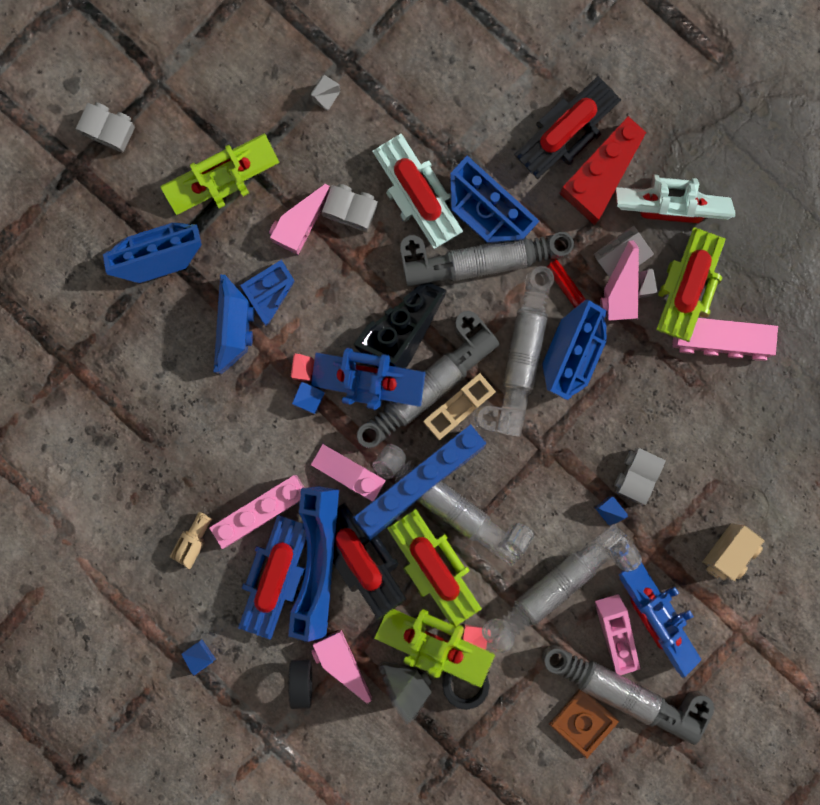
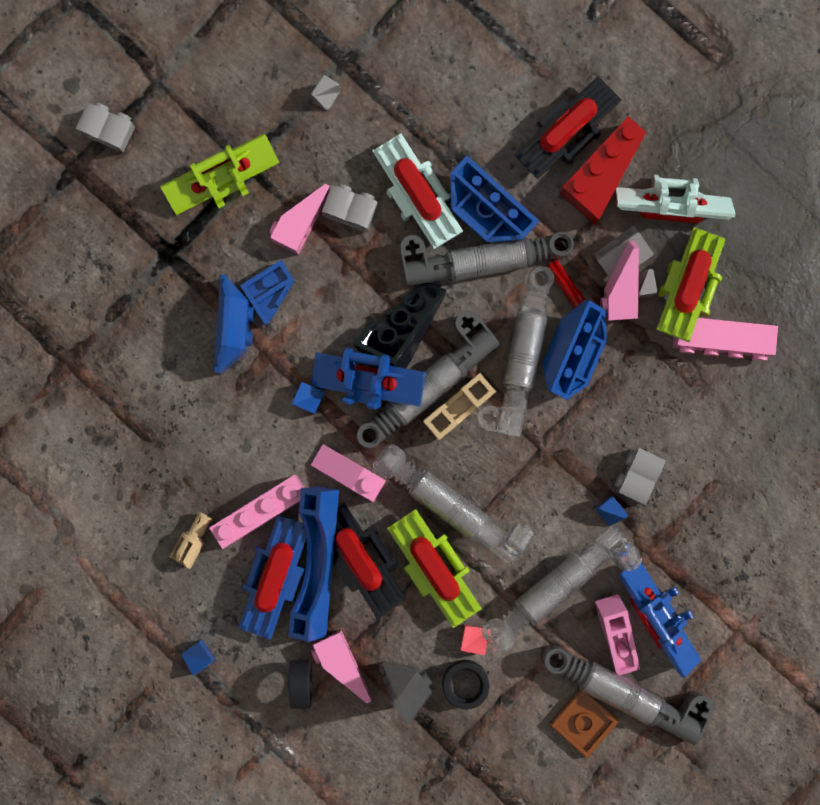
(153, 252): blue wedge -> none
(302, 368): coral slope -> none
(419, 481): blue arch -> none
(431, 651): lime piece -> none
(733, 552): tan brick -> none

